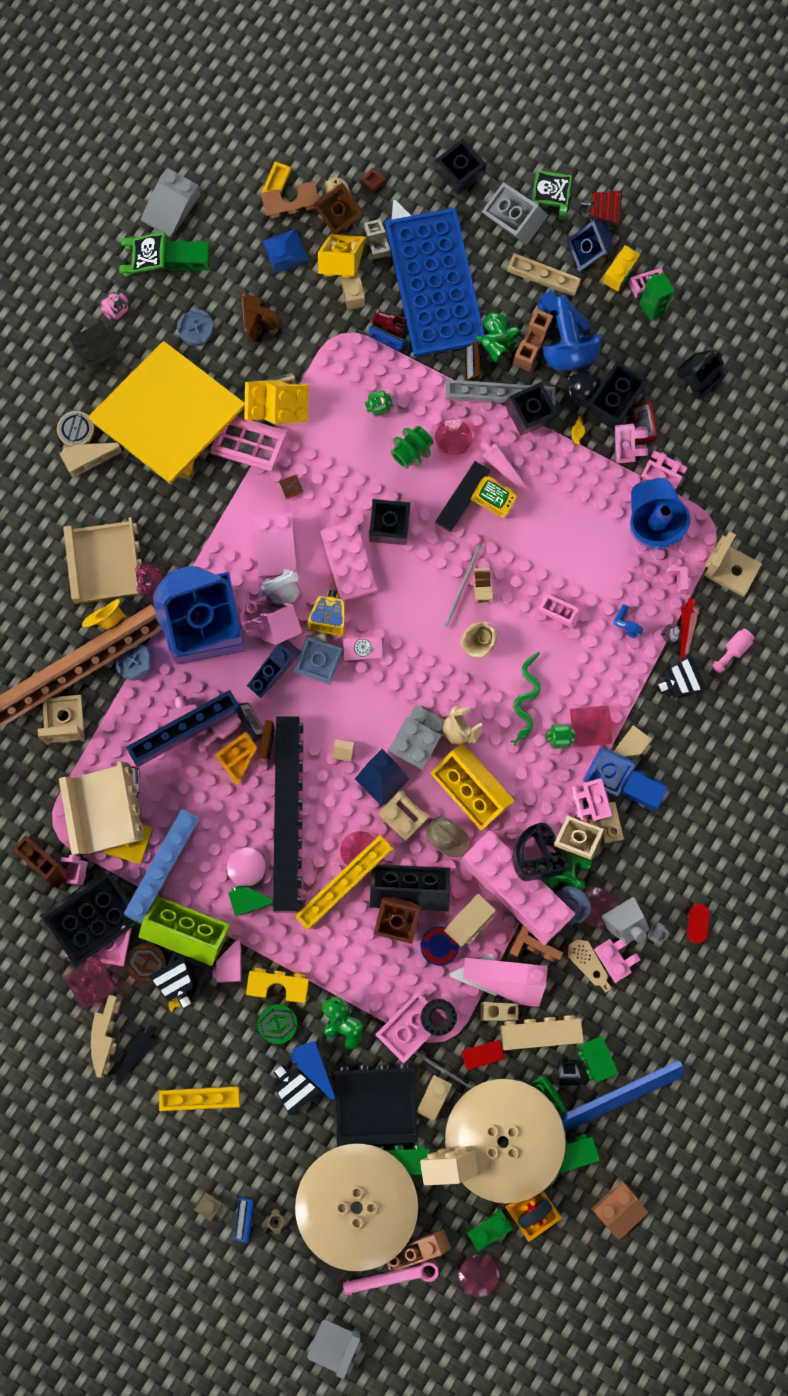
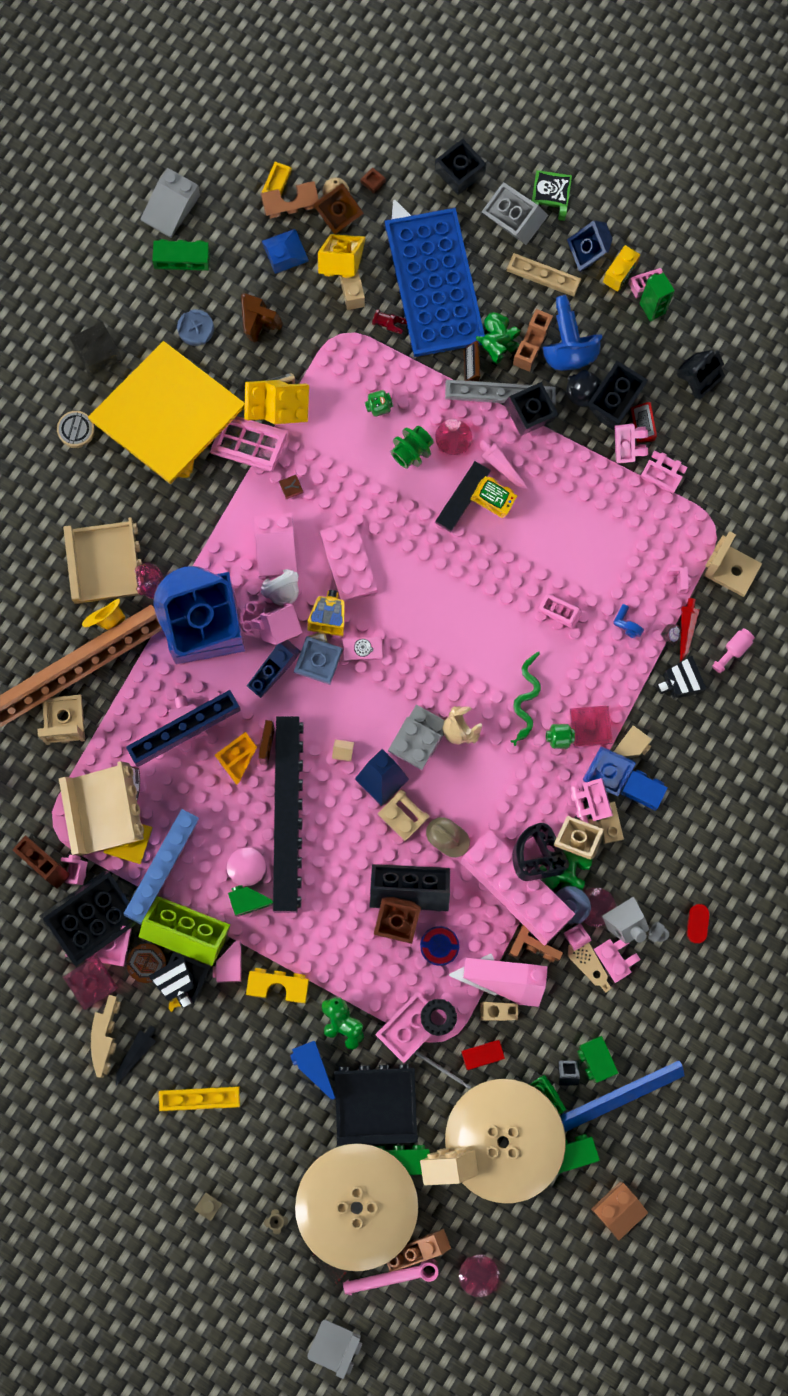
(86, 456): tan slope -> none
(114, 305): bright pink head -> none
(134, 663): sand blue tile -> none
(146, 255): flag -> none
(220, 730): bright pink piece -> none
(244, 1219): slope -> none
(250, 721): slope -> none
(277, 1024): tile -> none
(294, 1089): torso -> none
(344, 882): yellow tile -> none
(354, 845): clear pink dish -> none
(377, 239): dark tan slope -> none
(387, 337): blue slope -> none
(389, 522): black brick -> none
(434, 1097): tan slope -> none
(462, 586): light grey piece -> none
(467, 923): tan brick -> none
(472, 786): yellow slope -> none
(479, 639): tan hair -> none
(482, 586): leg -> none
(489, 1230): green brick -> none
(534, 1215): light orange plate -> none
(541, 1033): tan brick -> none
(547, 304): blue slope -> none
(577, 431): yellow piece -> none
(577, 936): none -> bright pink tile
(604, 208): clear smoke torso -> none
(657, 514): blue piece -> none

